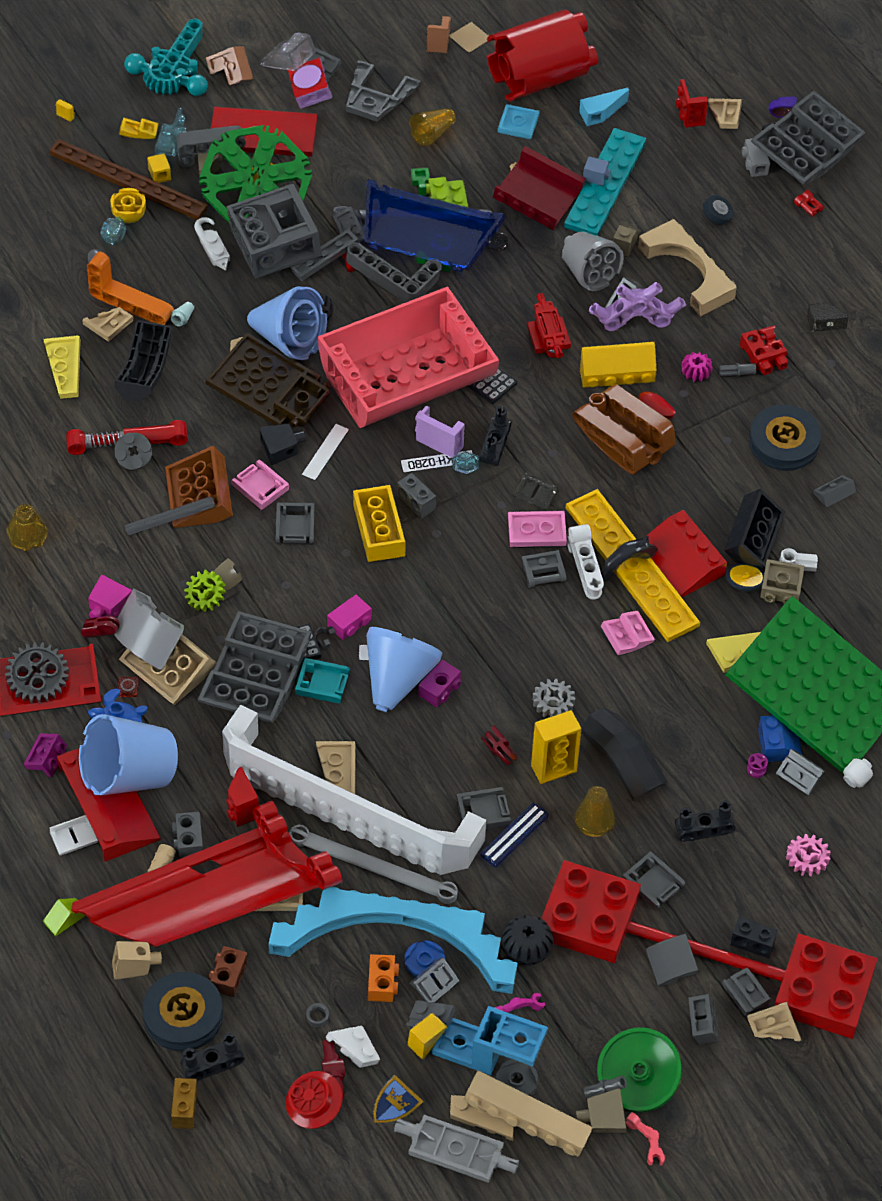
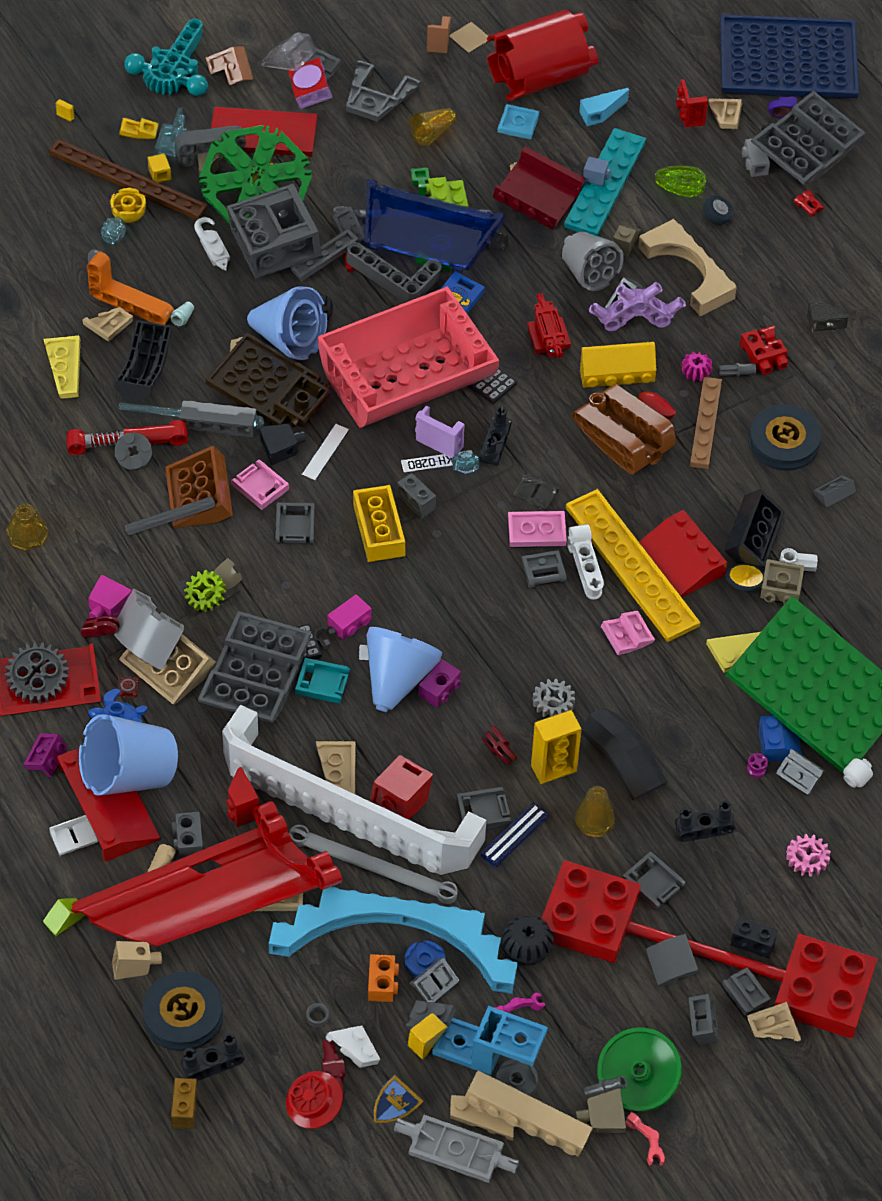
(208, 417): none -> piece
(232, 972): copper brick -> none
(402, 788): none -> red container
(465, 296): none -> blue container
(630, 549): black piece -> none
(674, 173): none -> clear neon green piece
(705, 423): none -> medium nougat plate
(788, 56): none -> dark blue plate

